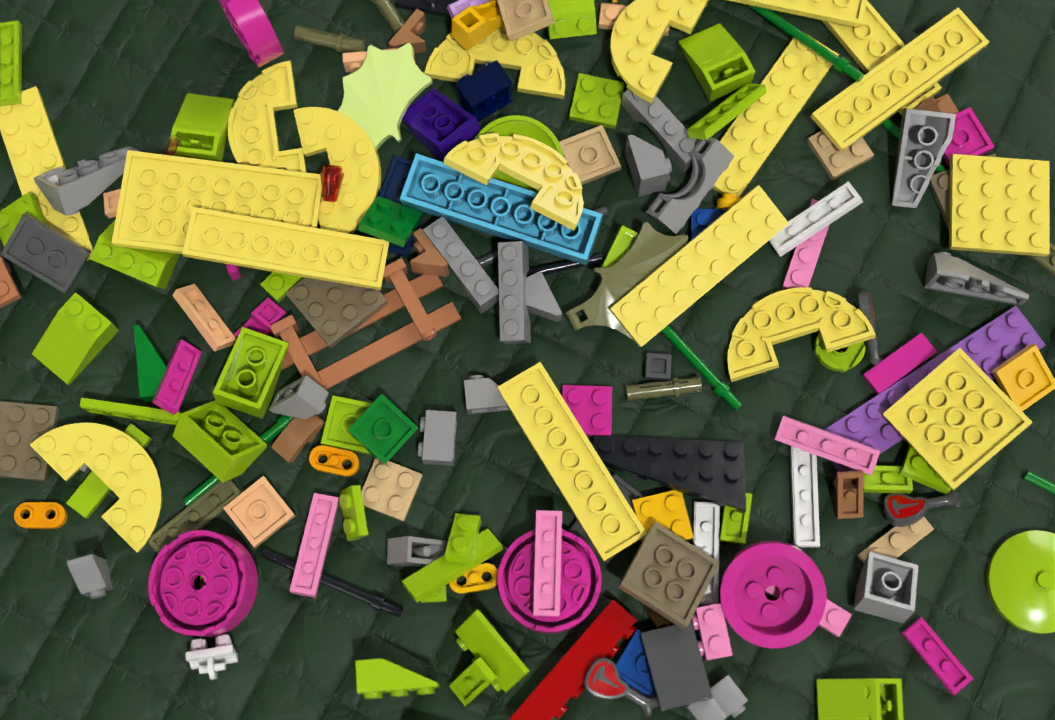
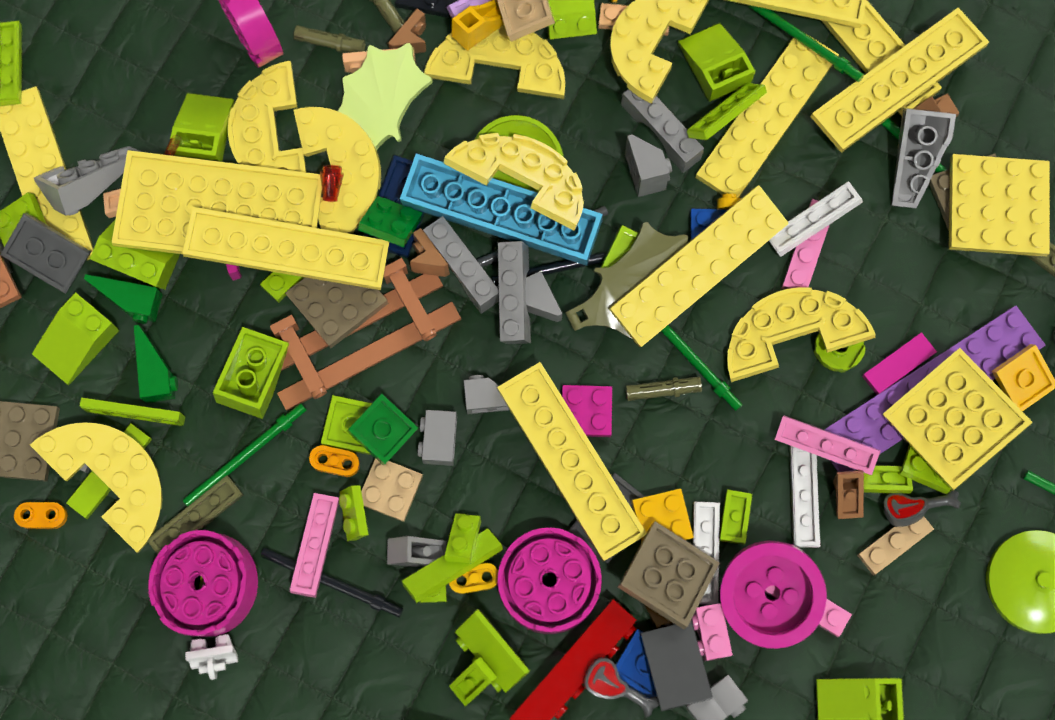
(91, 575): light grey slope -> none
(136, 300): none -> green slope
(177, 377): dark pink tile -> none
(204, 317): light nougat plate -> none
(218, 440): lime slope -> none
(259, 512): light nougat plate -> none
(263, 317): dark pink slope -> none
(296, 435): medium nougat slope -> none
(300, 399): light grey slope -> none
(382, 676): lime slope -> none
(440, 123): dark purple slope -> none
(485, 91): clear blue brick -> none
(547, 563): bright pink plate -> none
(590, 155): tan plate -> none
(597, 101): lime plate -> none
(658, 366): dark grey plate -> none
(687, 466): black wing -> none
(708, 162): light grey arch -> none
(833, 160): tan plate -> none
(867, 309): dark grey piece -> none
(887, 588): light grey slope -> none
(936, 656): dark pink tile -> none
(962, 278): light grey wedge -> none
(968, 137): dark pink plate -> none

